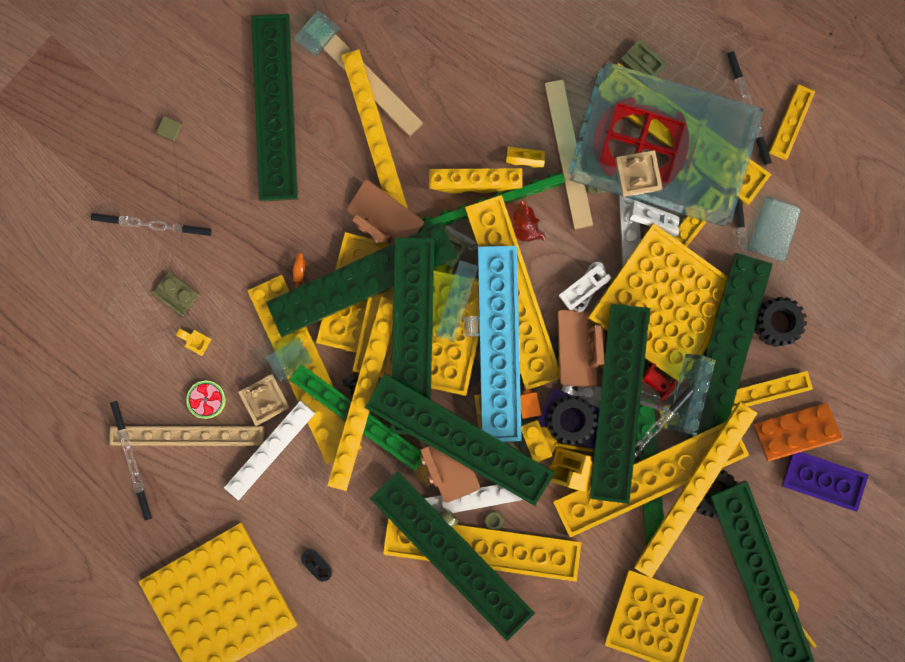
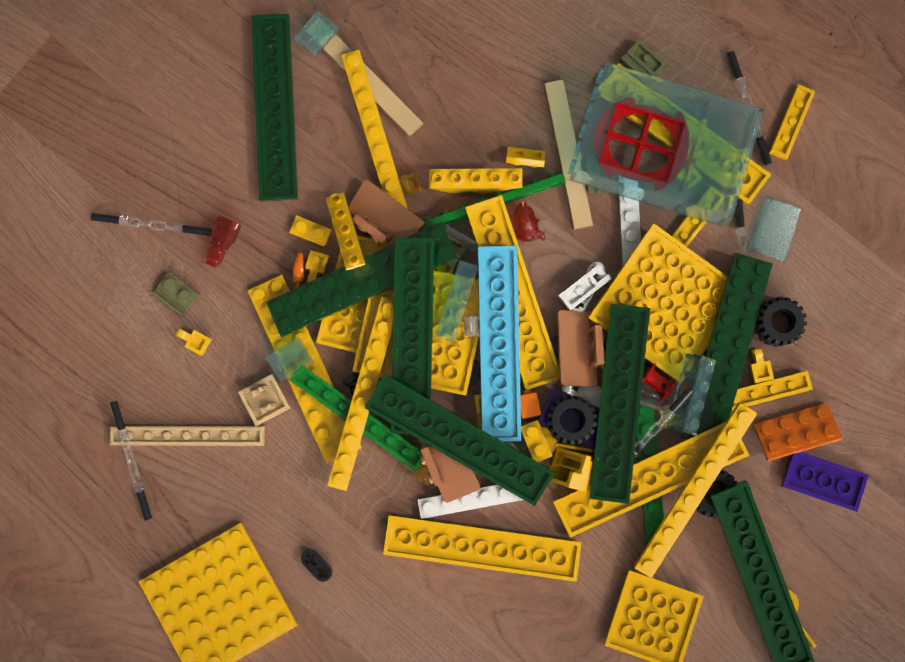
(169, 128): olive tile -> none
(206, 399): tile -> none
(222, 239): none -> clear red piece
(269, 450): white plate -> none
(310, 231): none -> yellow plate
(316, 264): none -> yellow plate
(345, 231): none -> yellow slope
(410, 184): none -> clear yellow plate
(449, 517): olive tile -> none
(452, 556): dark green plate -> none
(493, 520): olive tile -> none
(638, 173): tan plate -> none
(648, 215): white plate -> none
(760, 369): none -> yellow plate

